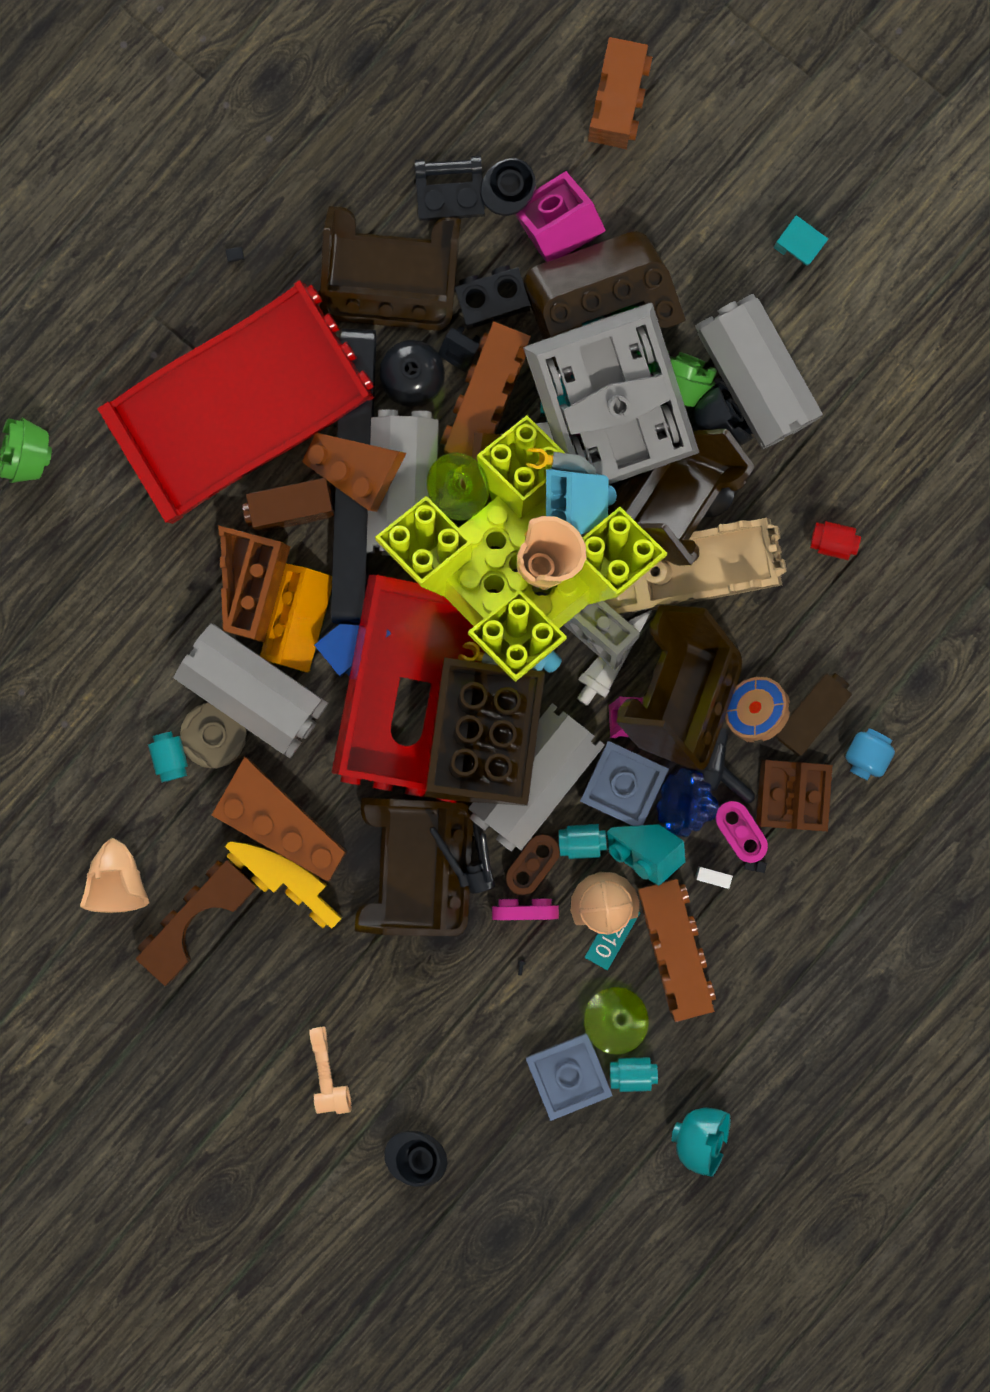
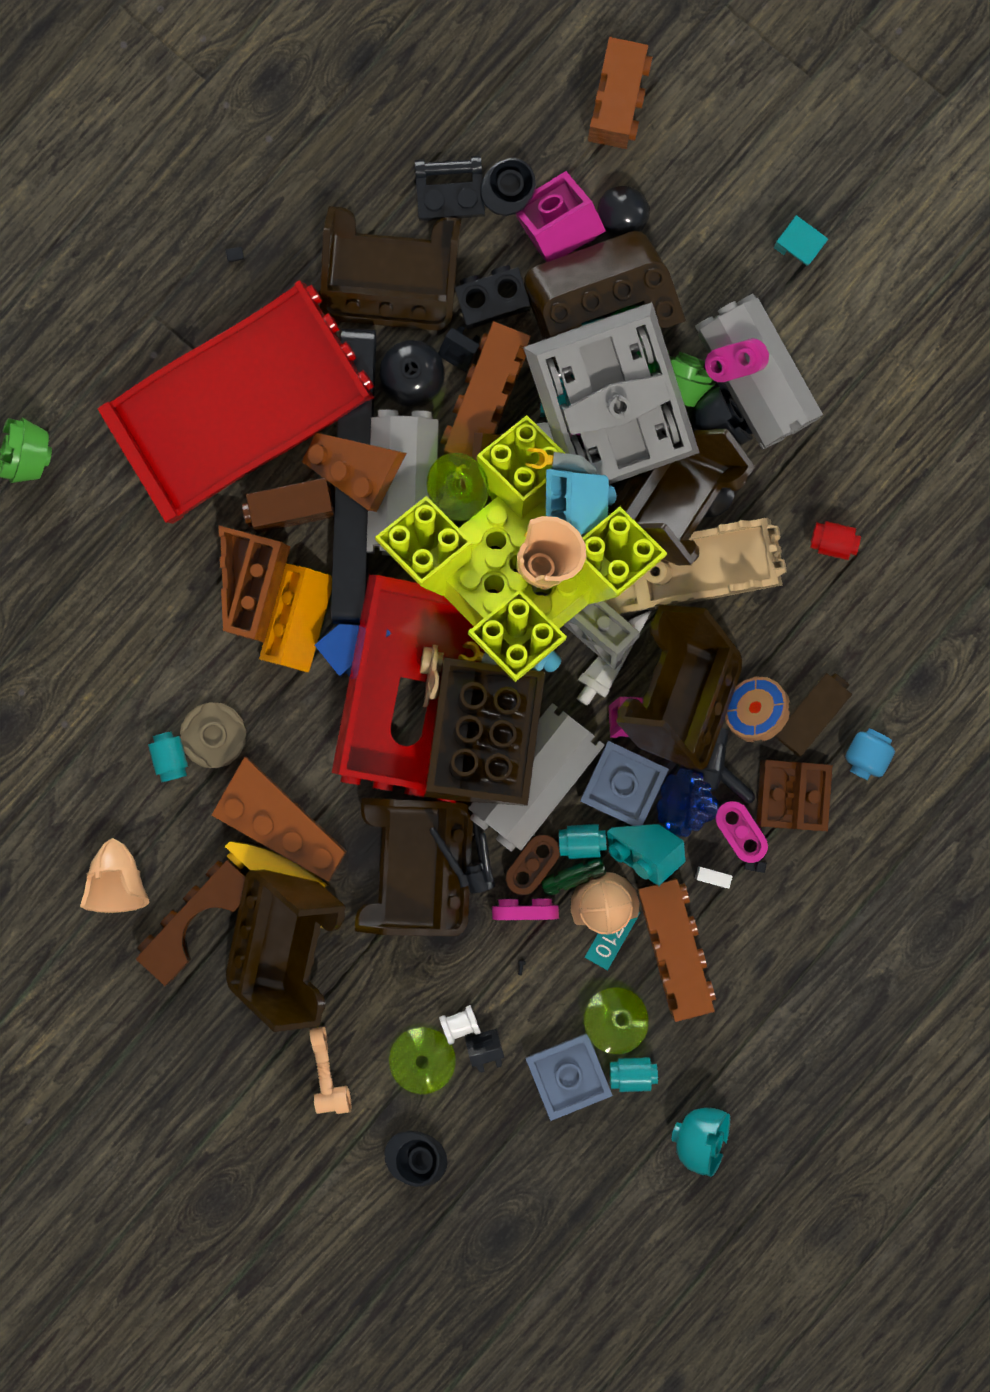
(250, 690): light grey brick -> none
(277, 946): none -> dark brown windscreen
(423, 1042): none -> clear neon green dish
(431, 664): none -> tan plate
(459, 1024): none -> white bush
(484, 1049): none -> black tile
(573, 876): none -> dark green axle
(623, 210): none -> black hair
(734, 361): none -> dark pink plate

